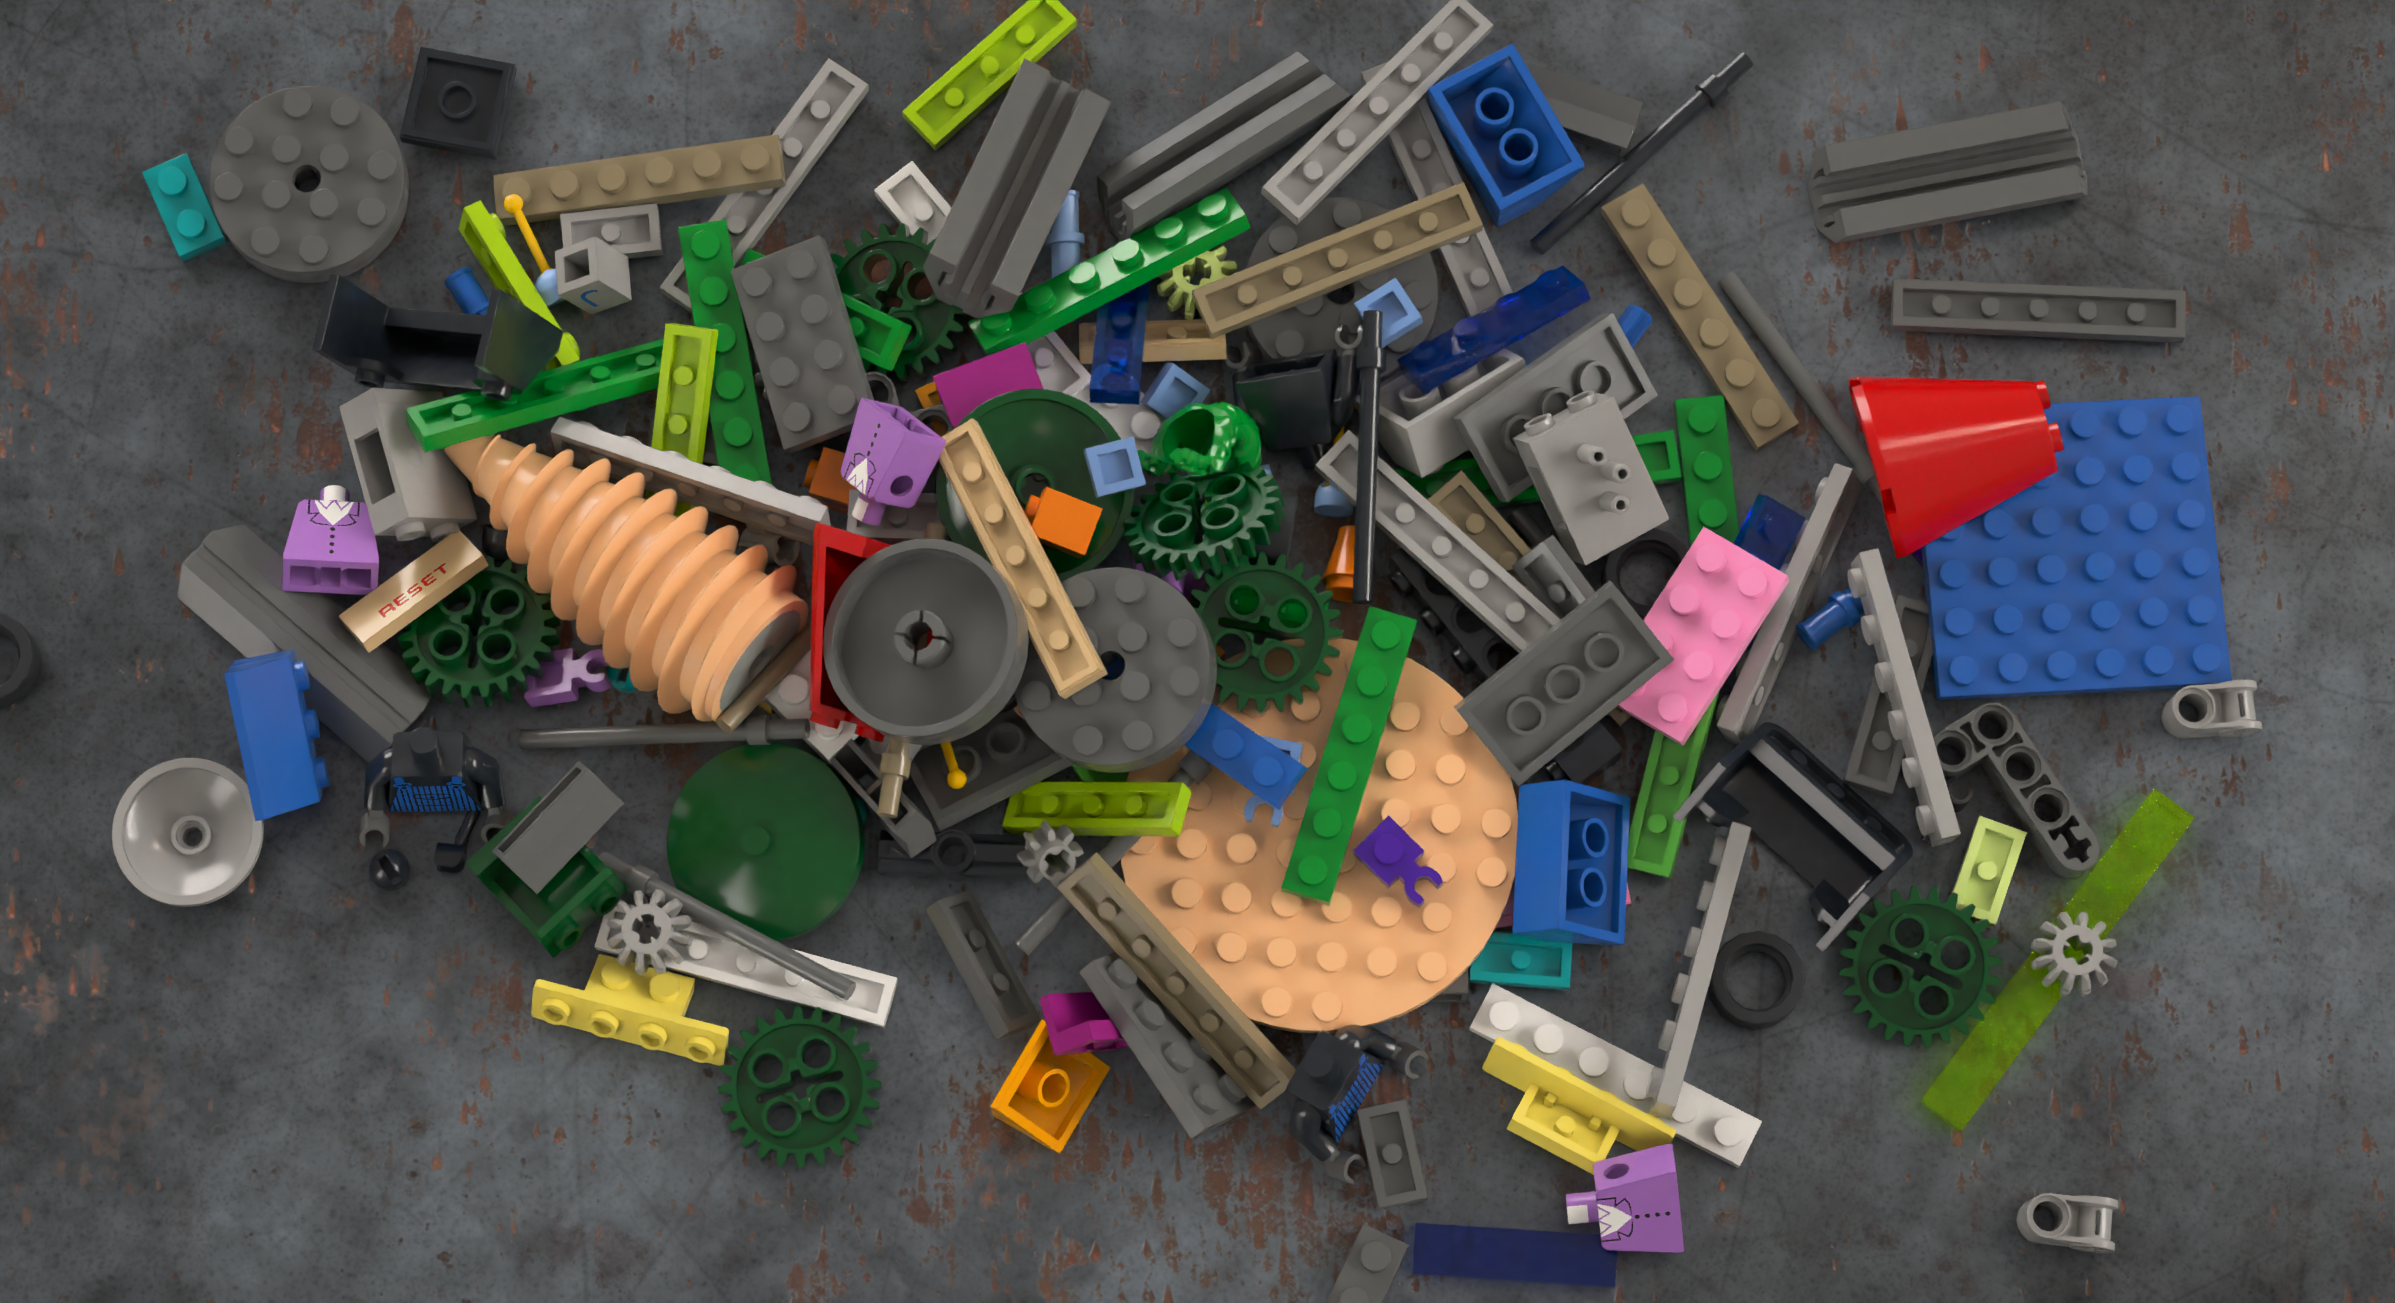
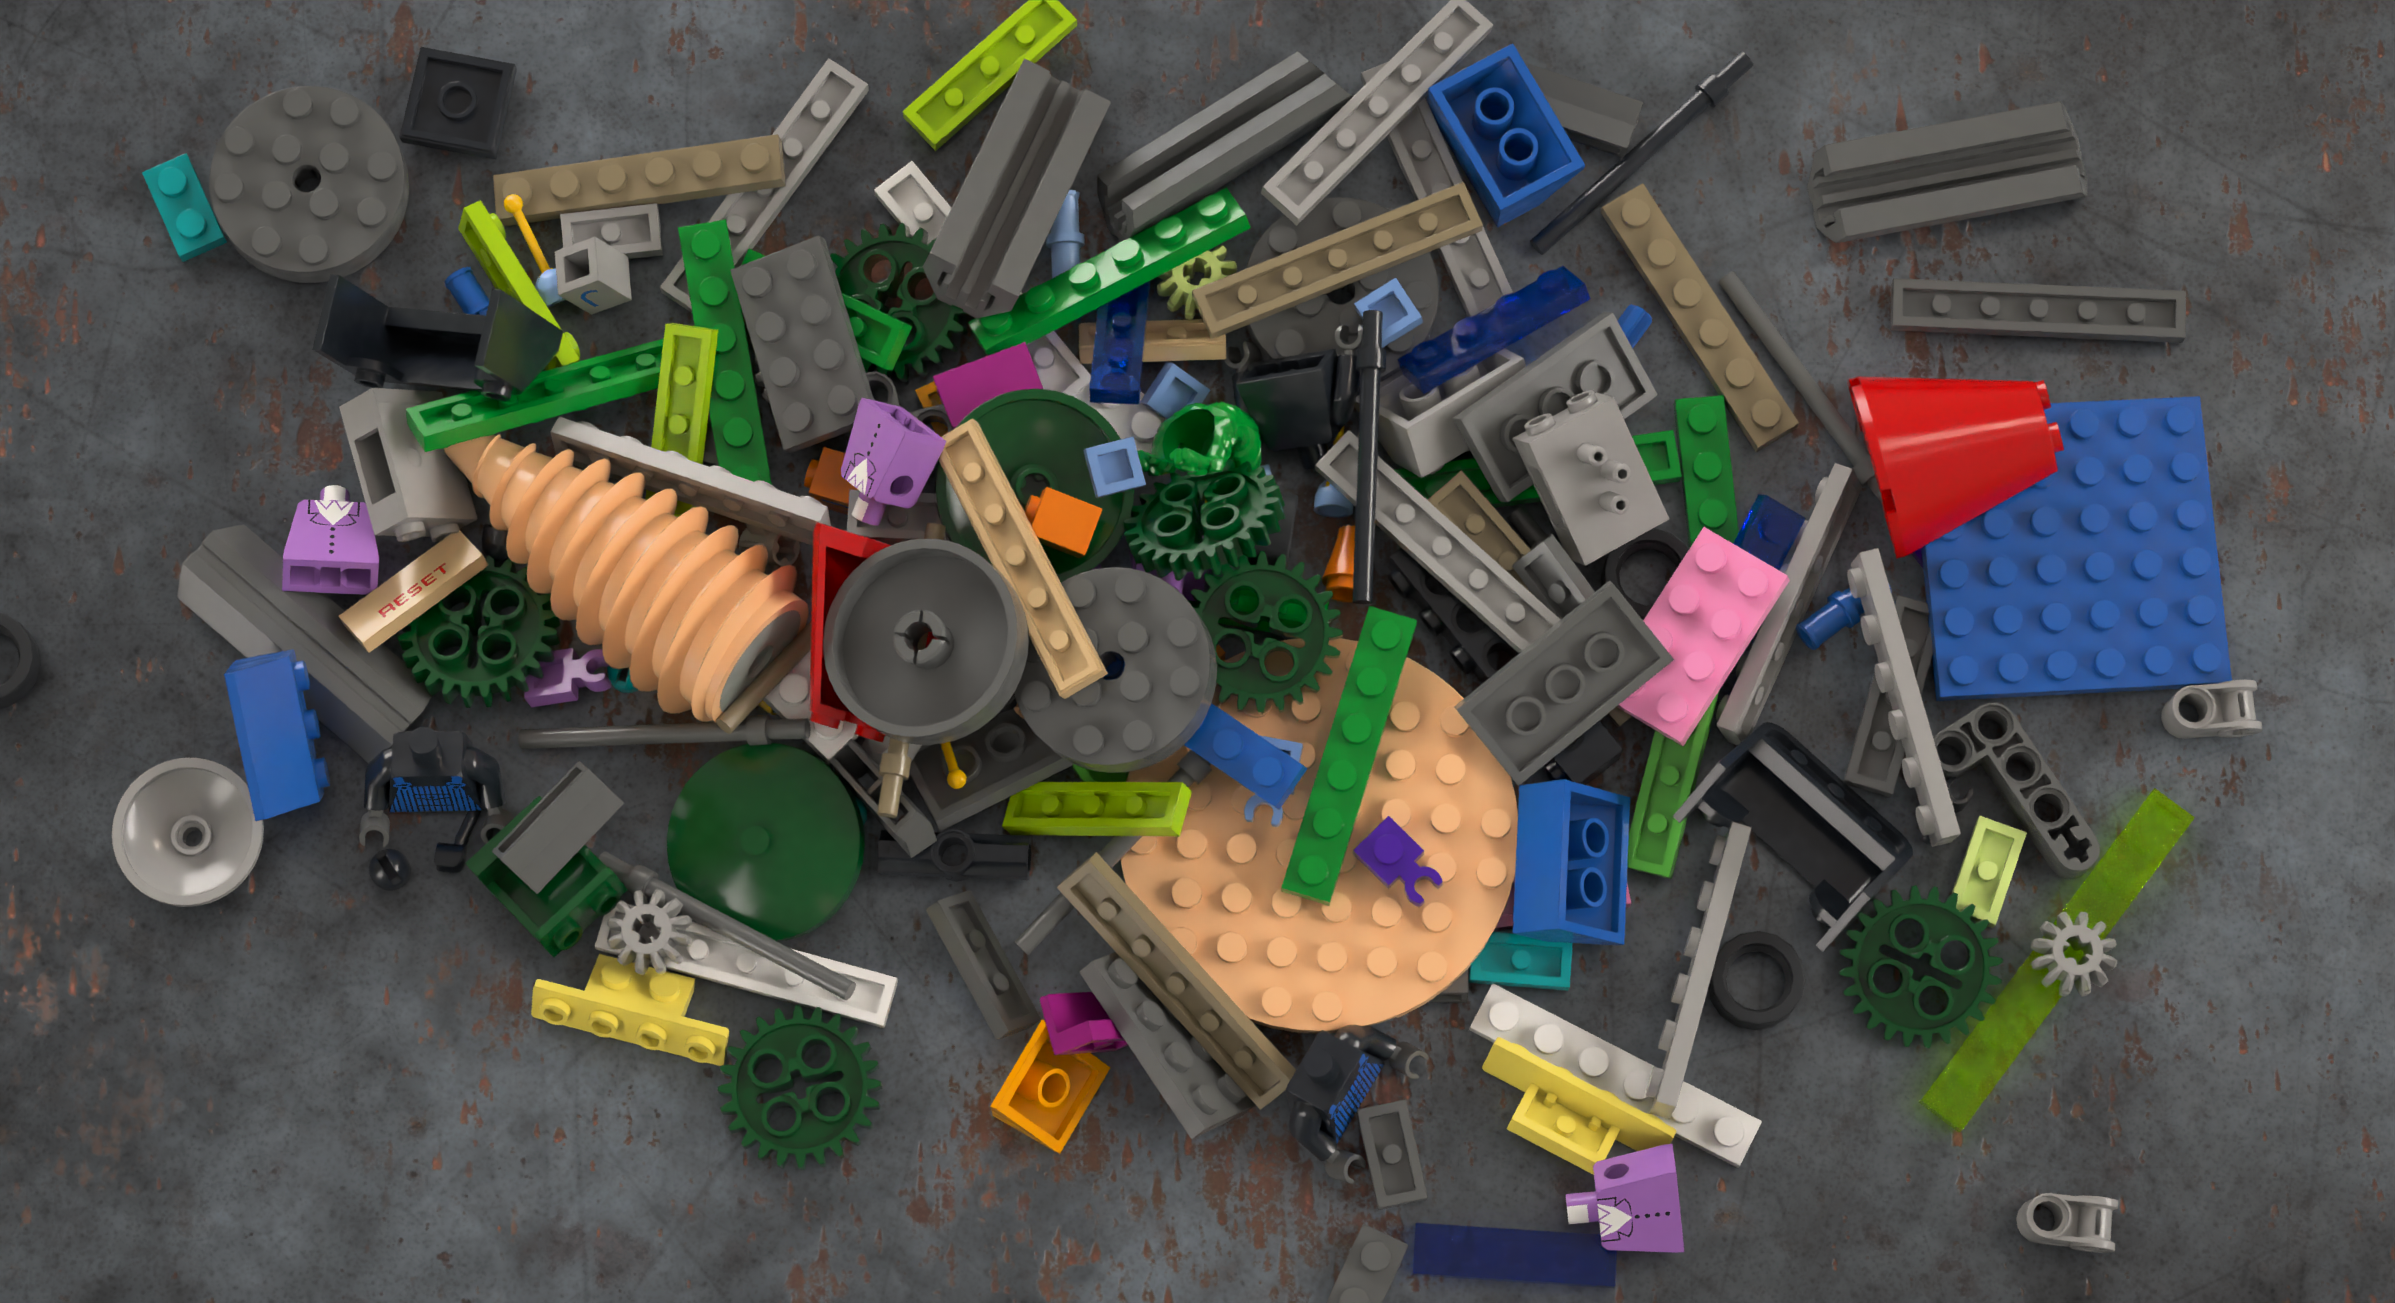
(1037, 850): light grey gear -> none

